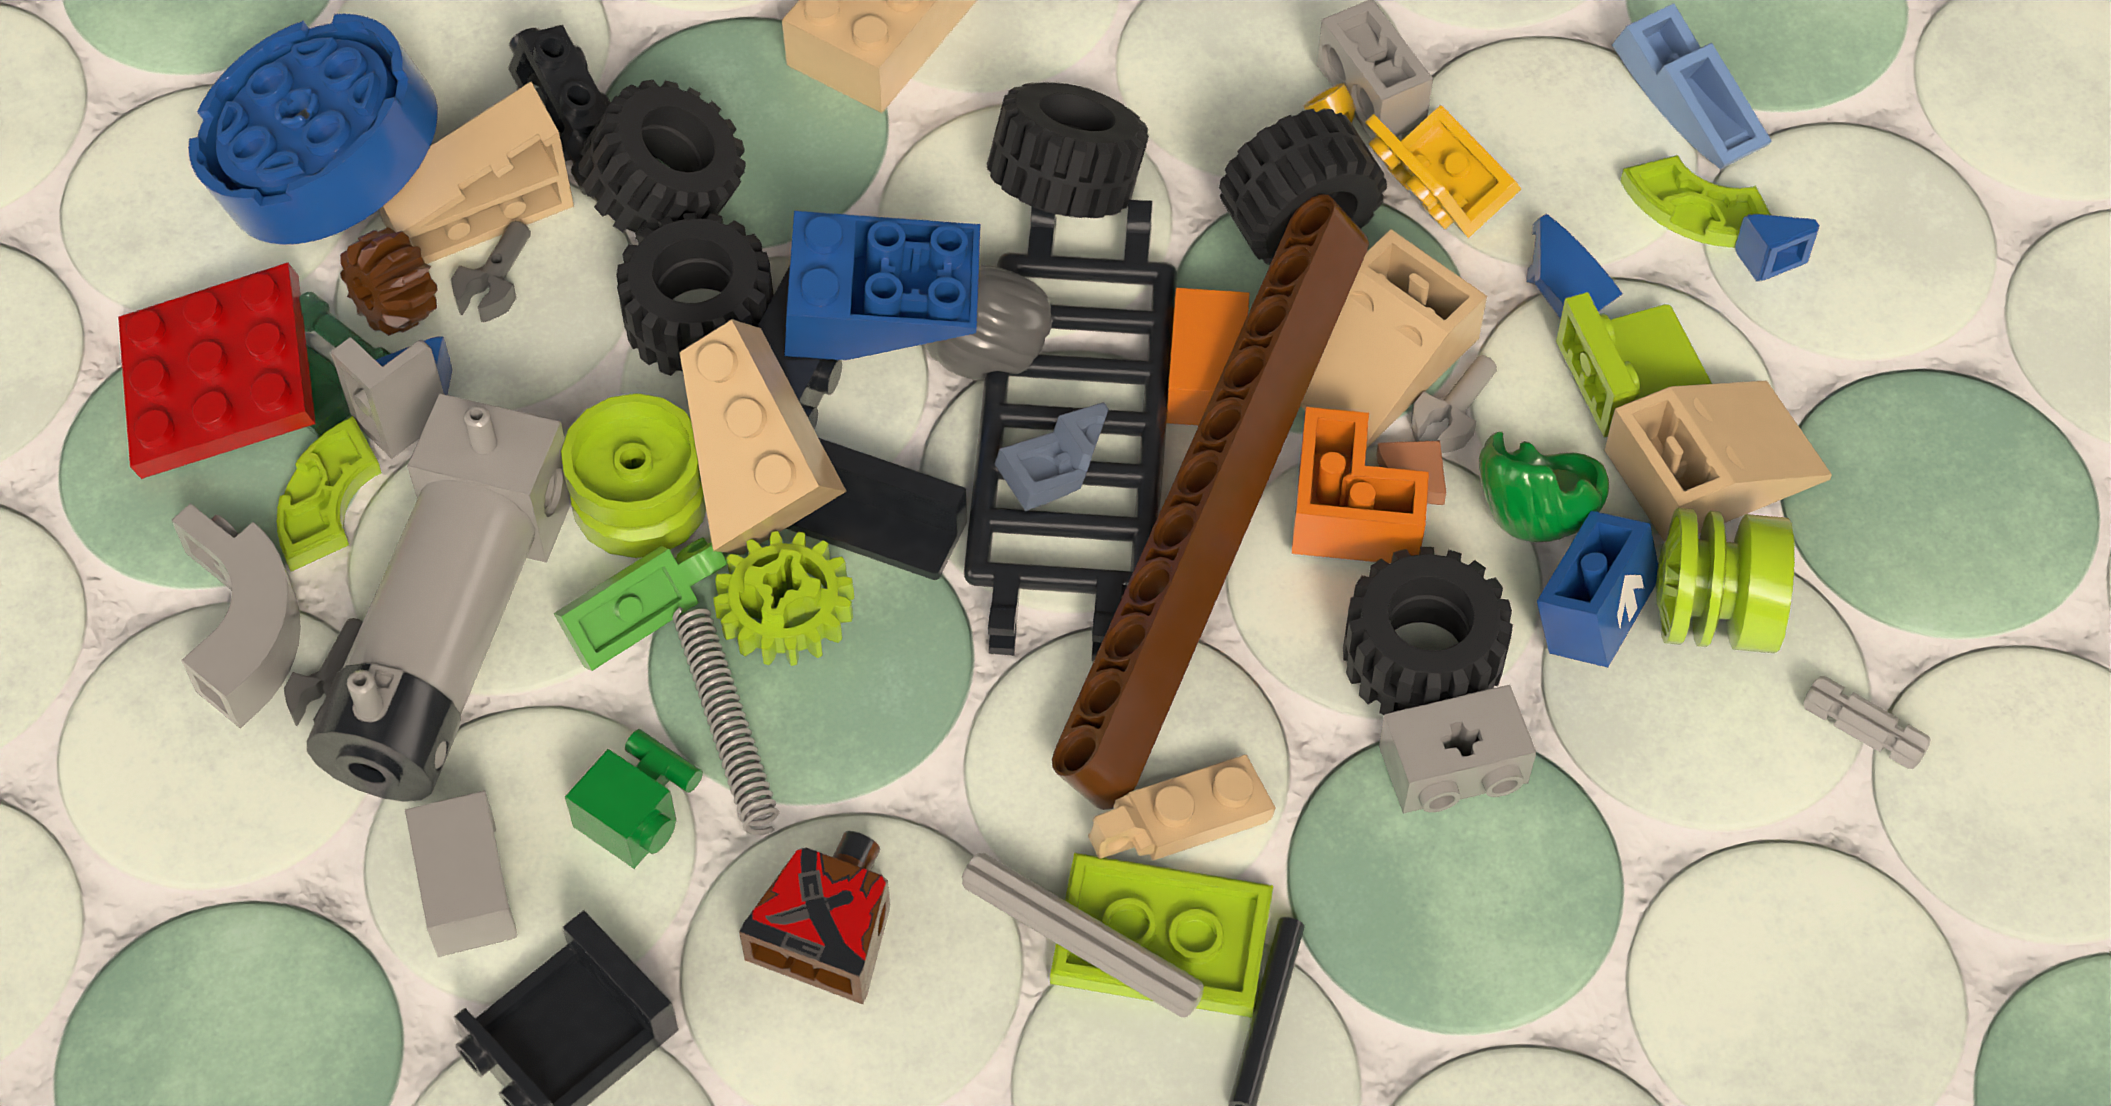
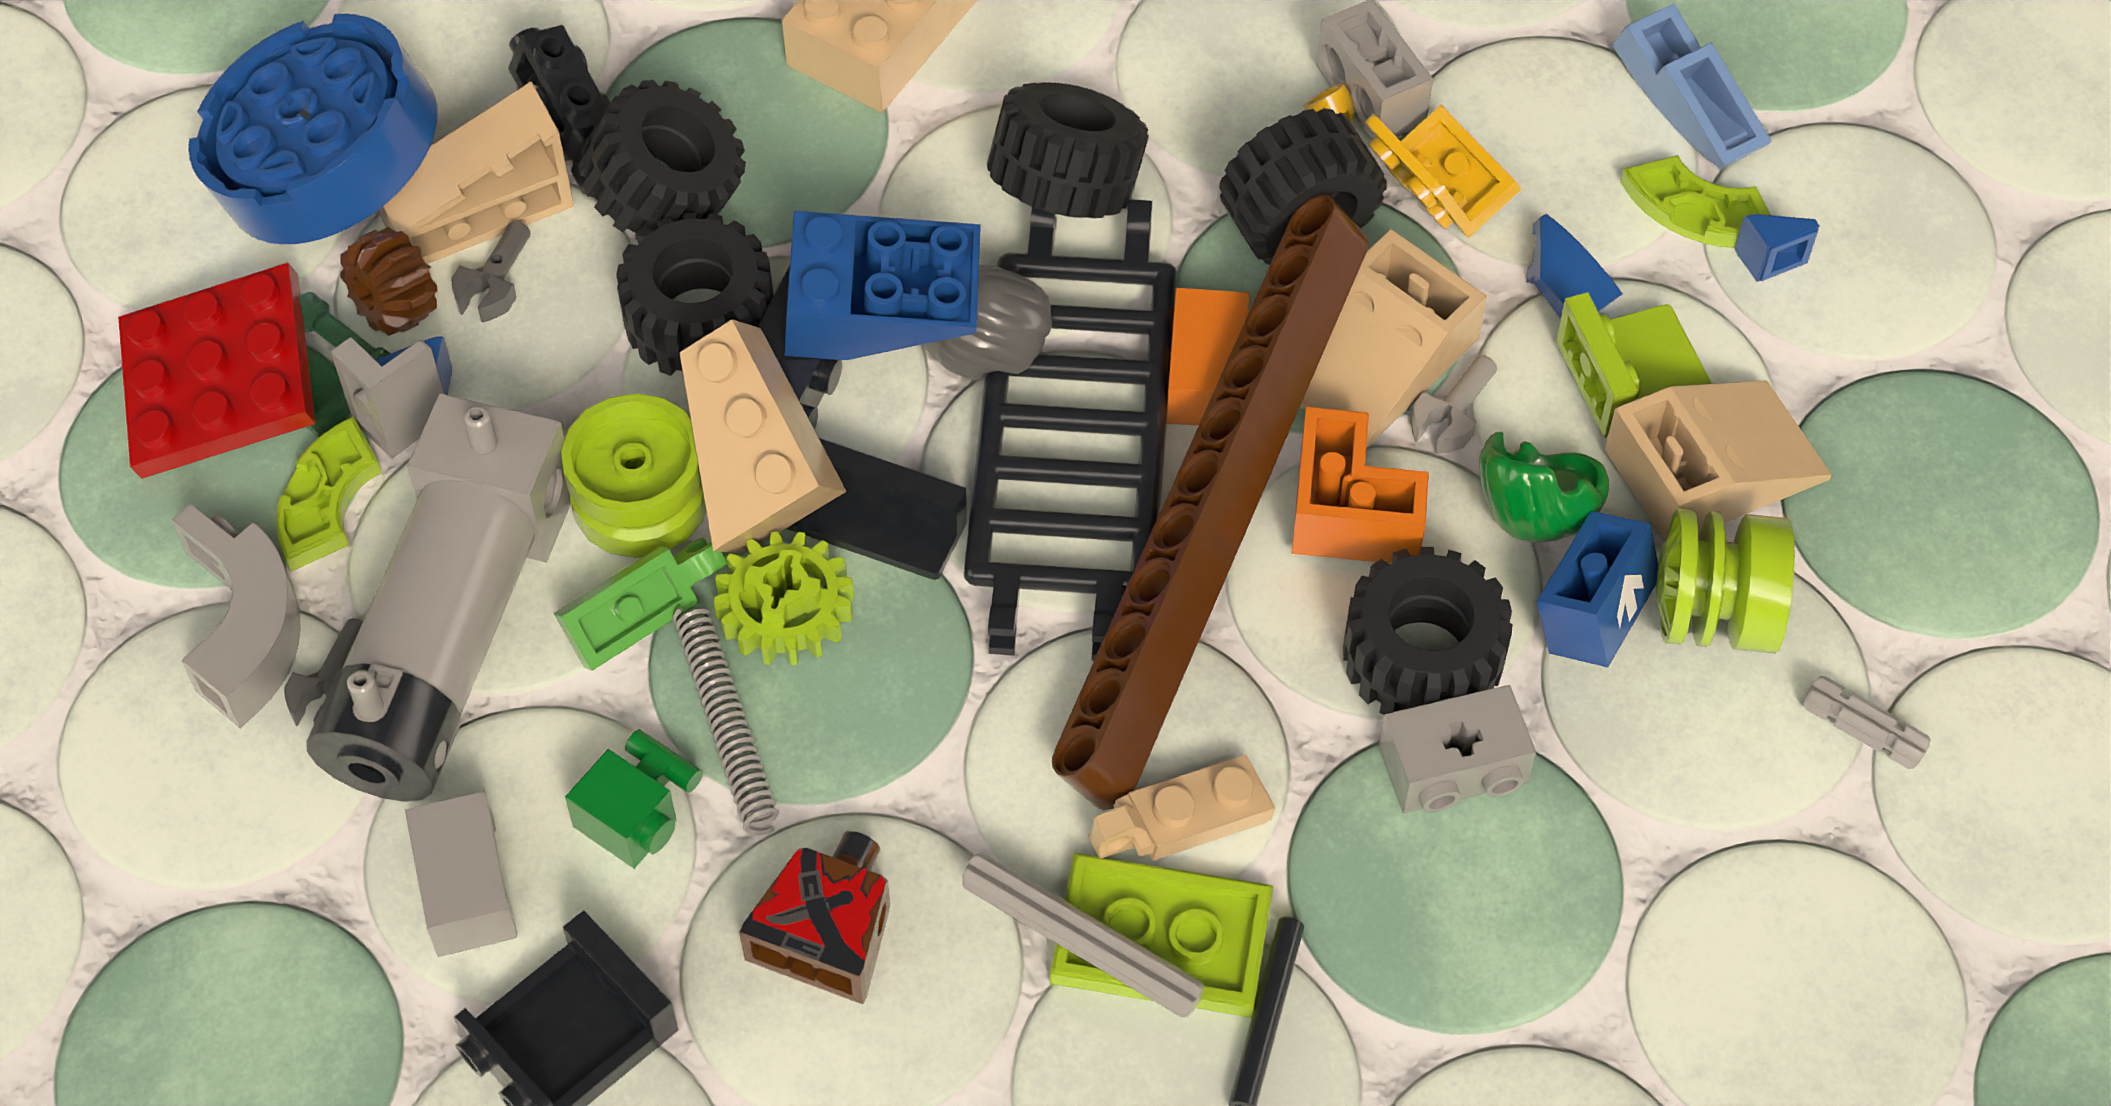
(1054, 462): sand blue slope -> none
(1419, 457): nougat tile -> none

